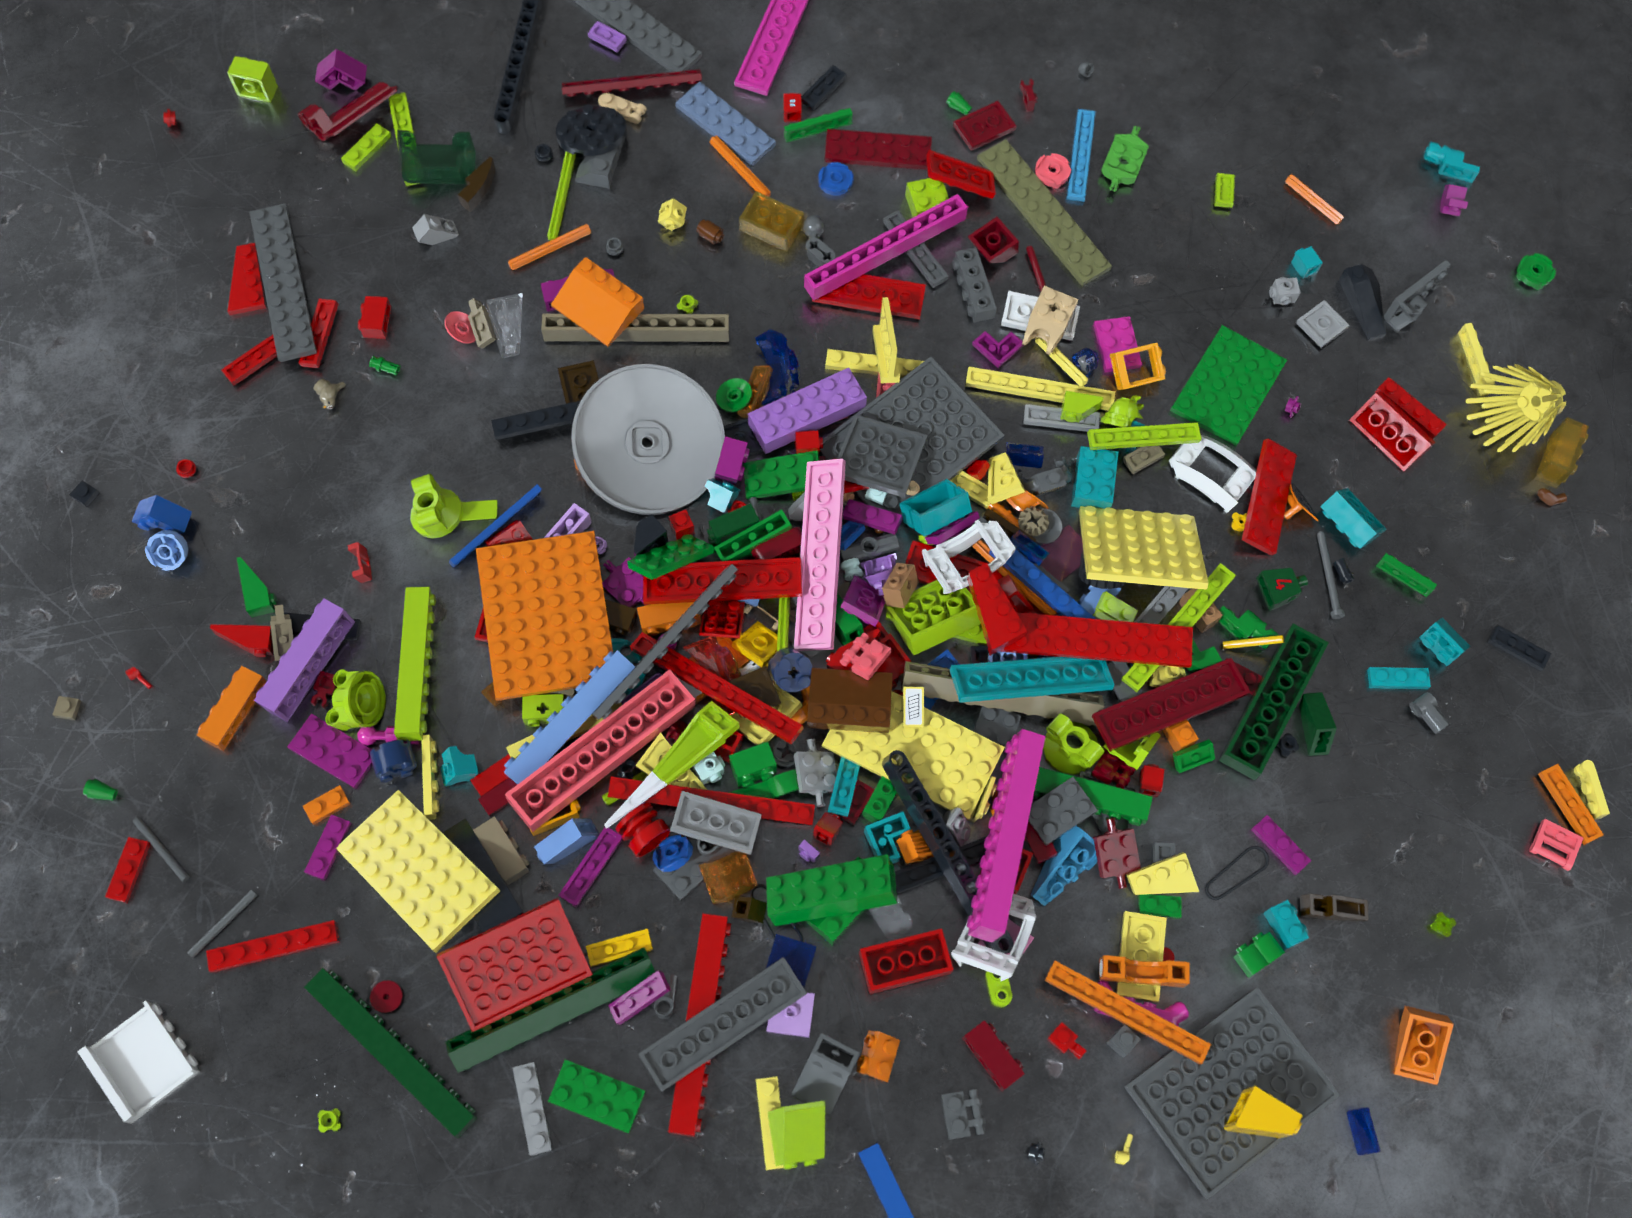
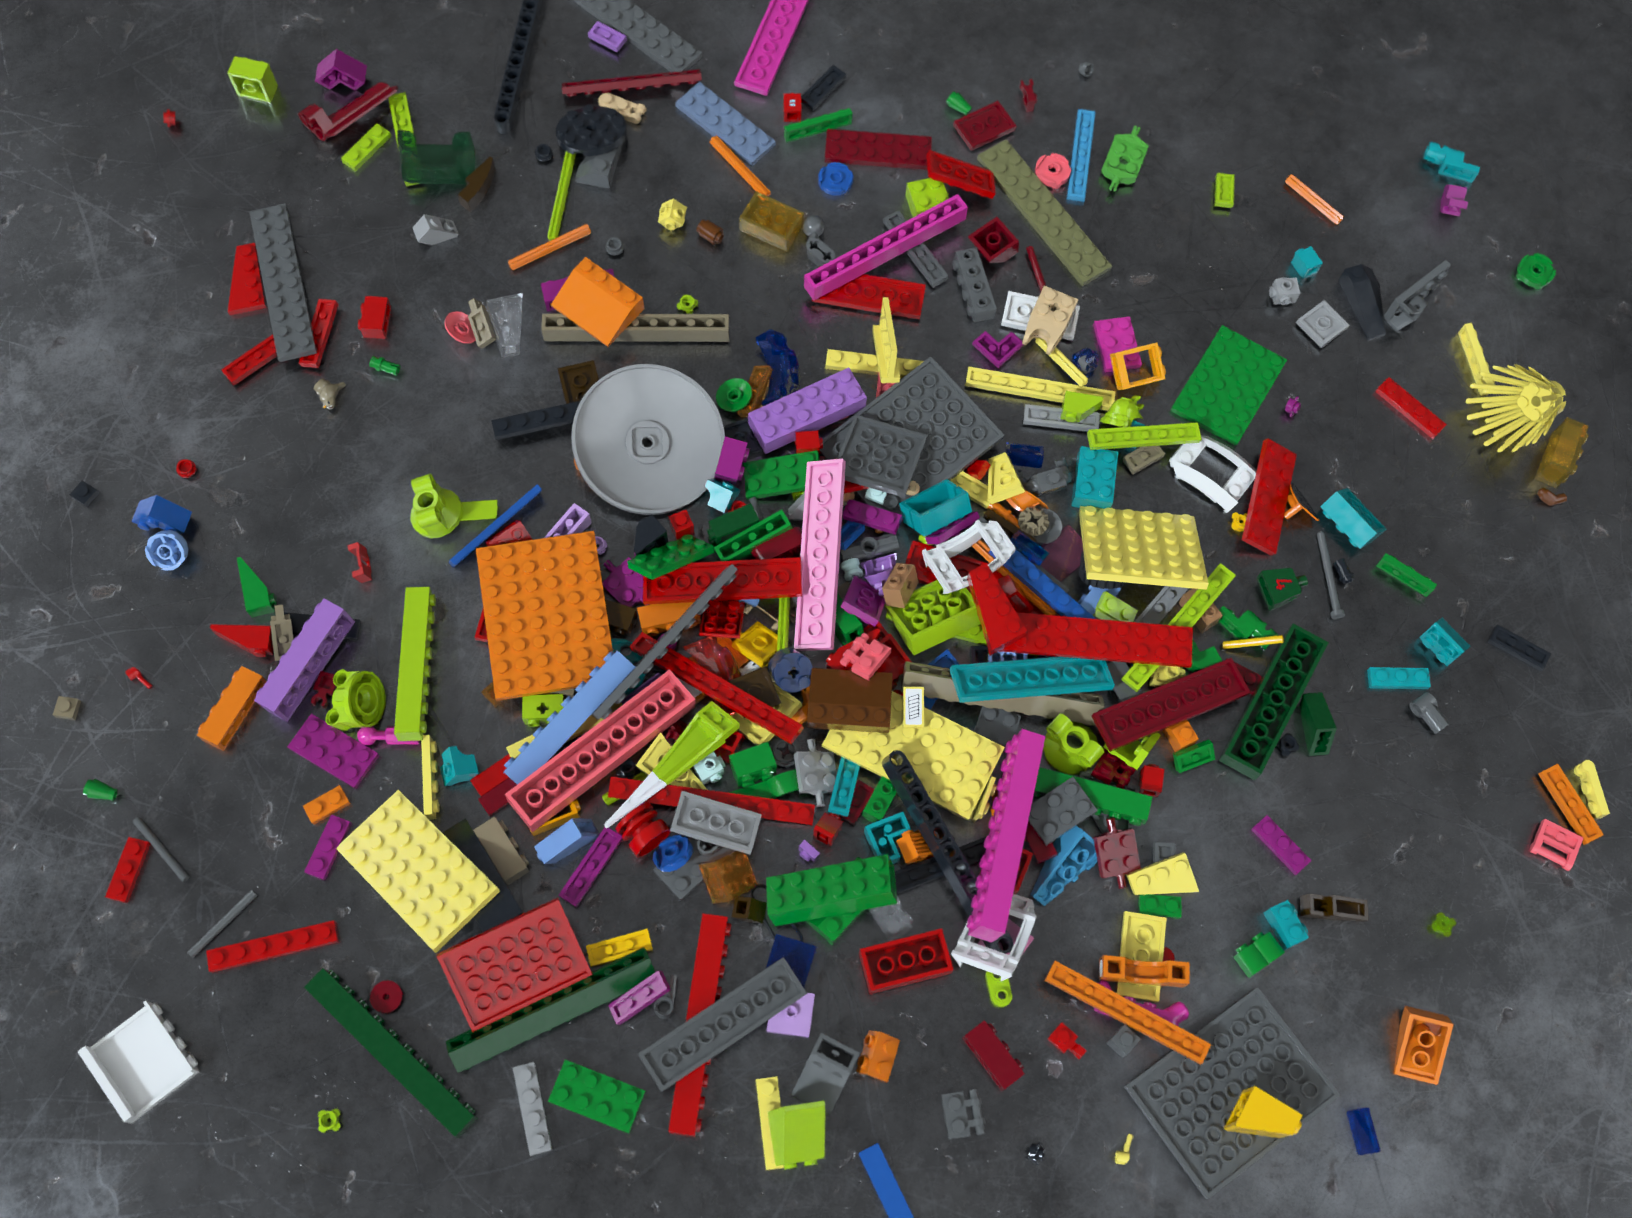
(393, 760): dark blue brick -> none
(957, 825): light grey slope -> none
(1242, 882): black piece -> none
(1392, 430): red slope -> none

